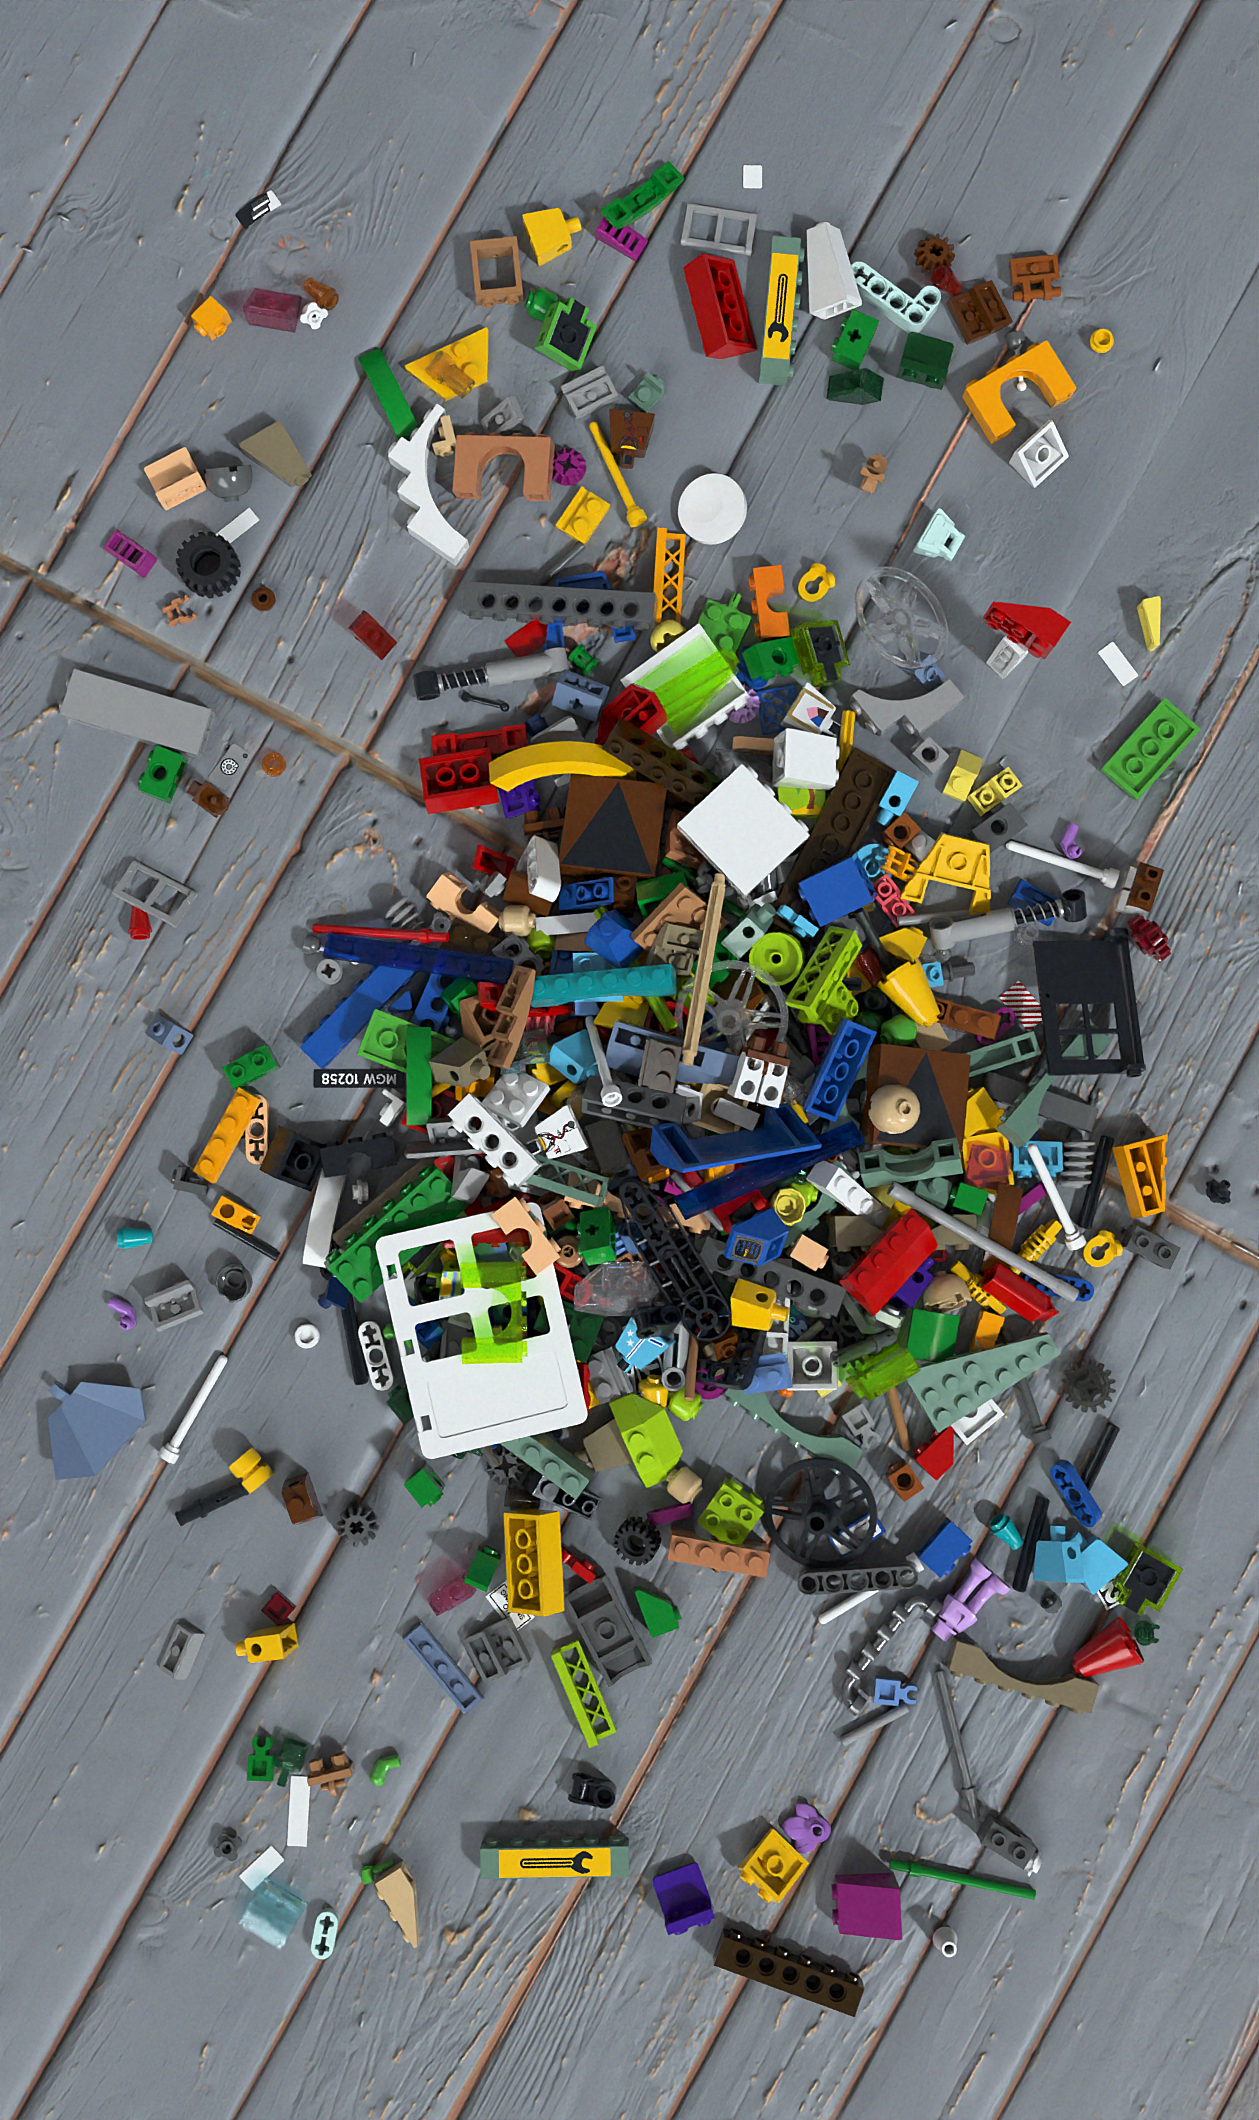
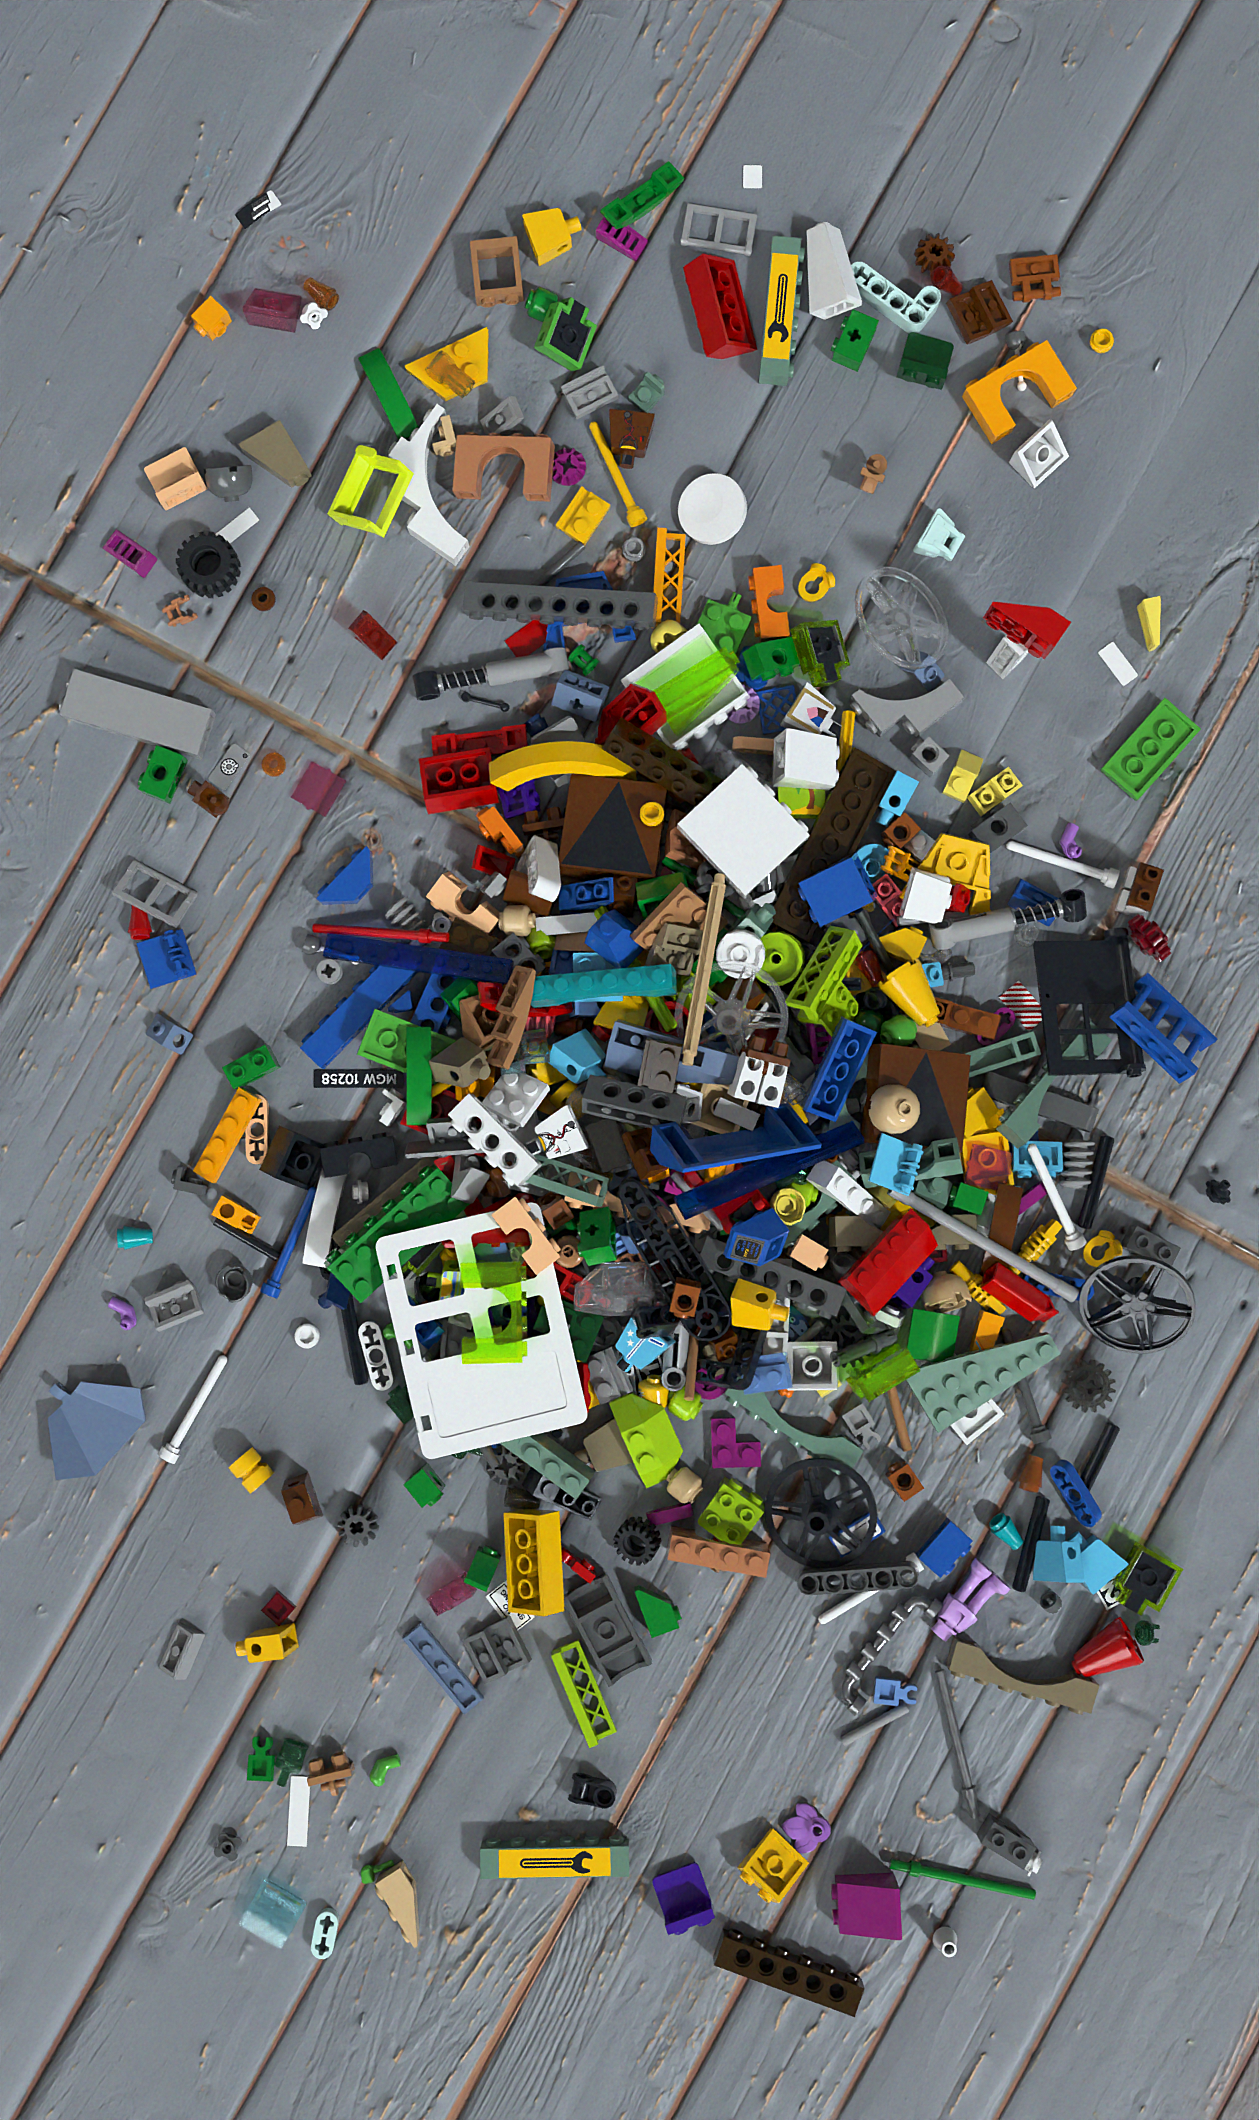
(166, 958): none -> blue hinge
(203, 1507): black pin -> none
(261, 1868): white sticker -> none
(272, 1285): none -> blue piece
(318, 789): none -> clear pink piece
(351, 881): none -> blue slope
(354, 484): none -> neon yellow piece
(495, 828): none -> orange plate
(610, 1092): white piece -> none
(634, 549): none -> light grey plate
(651, 814): none -> yellow plate
(685, 1287): none -> dark orange brick
(728, 1452): none -> magenta plate
(741, 946): none -> white tile
(800, 925): medium azure plate -> none
(855, 387): clear green slope -> none
(895, 1164): none -> medium azure hinge
(926, 896): none -> white torso
(936, 1454): red slope -> none
(960, 898): none -> red bracket
(1032, 1475): none -> dark orange cone
(1138, 1303): none -> black wheel
(1142, 1174): light orange wedge -> none
(1152, 1040): none -> blue fence

